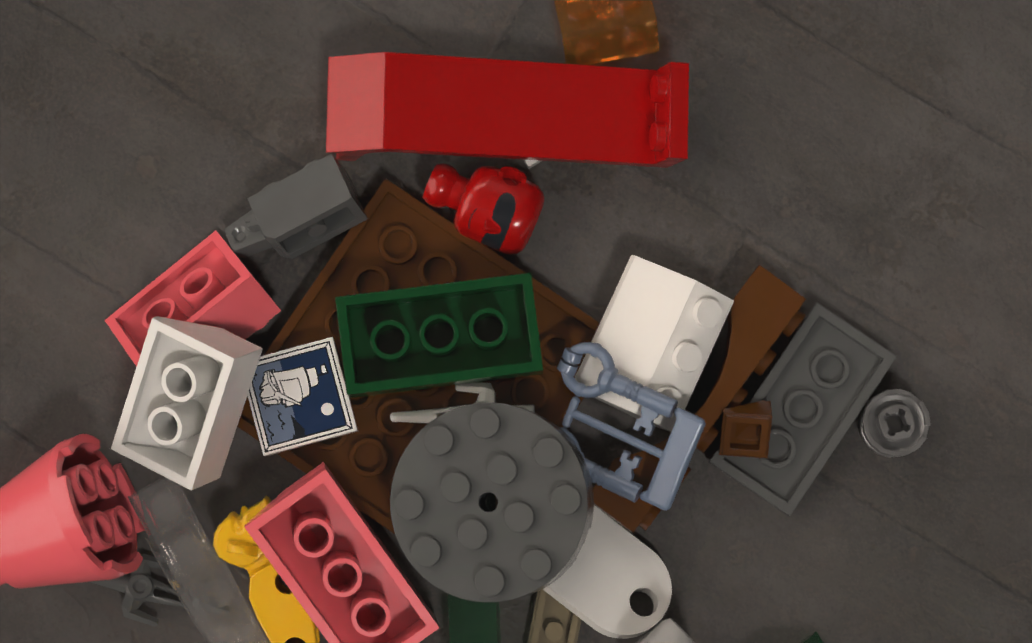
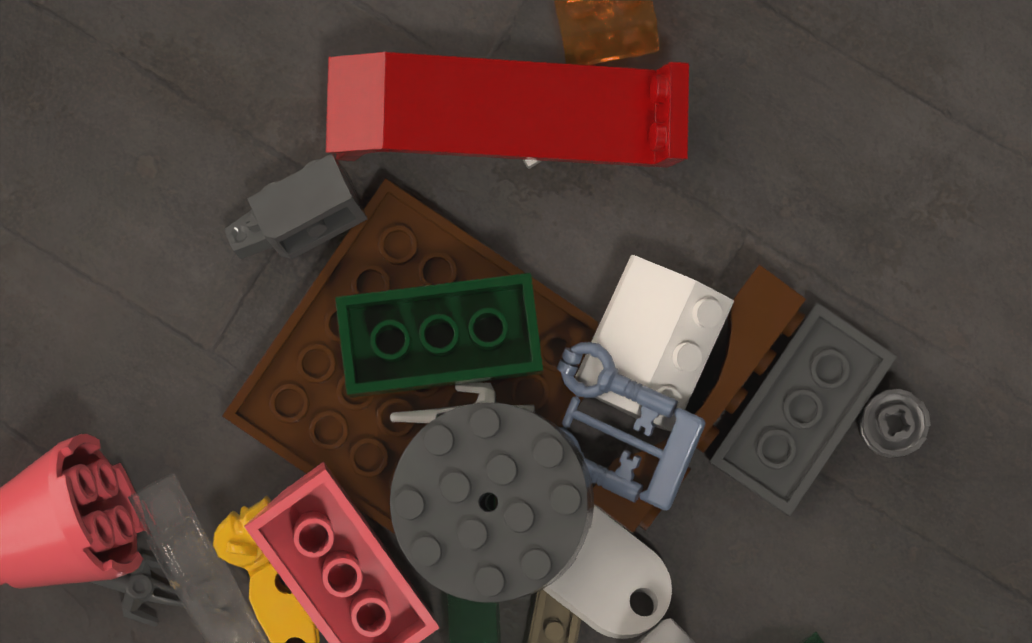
(186, 400): white slope -> none
(200, 288): coral slope -> none
(300, 397): tile -> none
(490, 207): red piece -> none
(746, 430): reddish brown slope -> none

